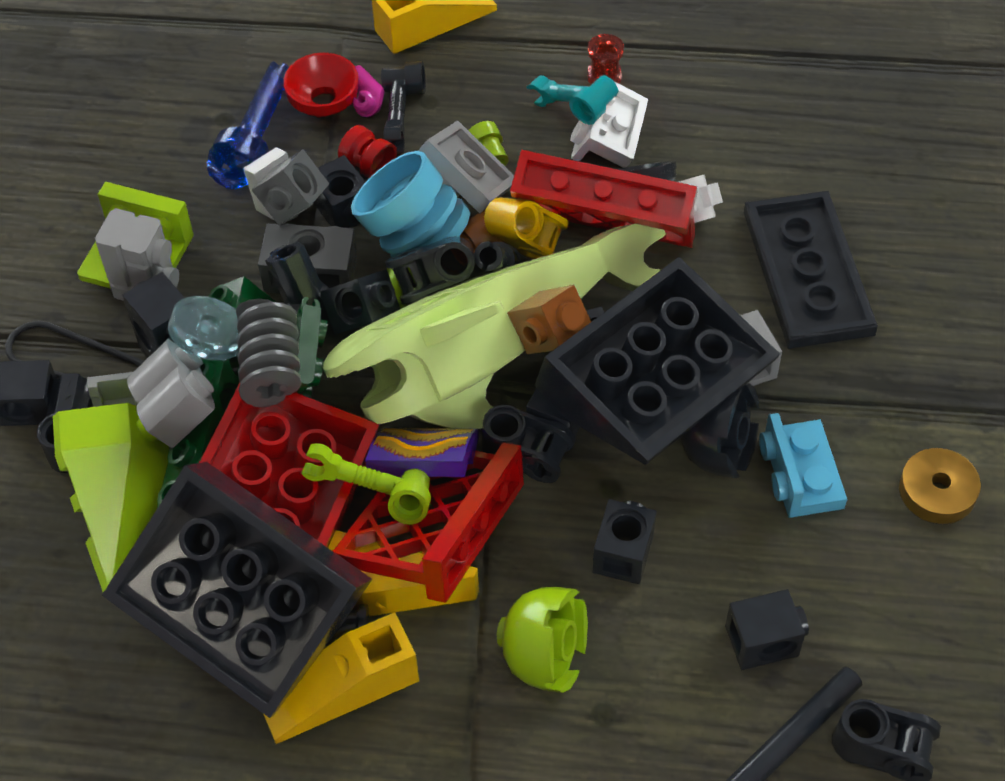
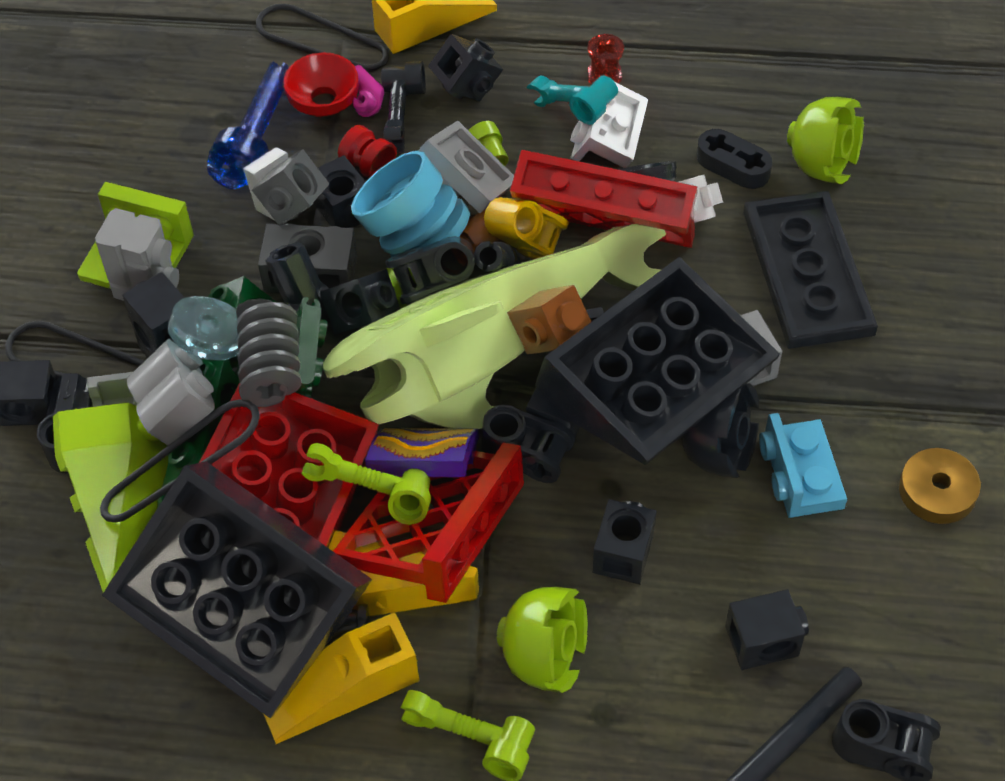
(170, 448): none -> black piece
(262, 14): none -> black piece
(466, 67): none -> black brick
(508, 744): none -> lime brick
(734, 158): none -> black beam
(827, 138): none -> lime cylinder

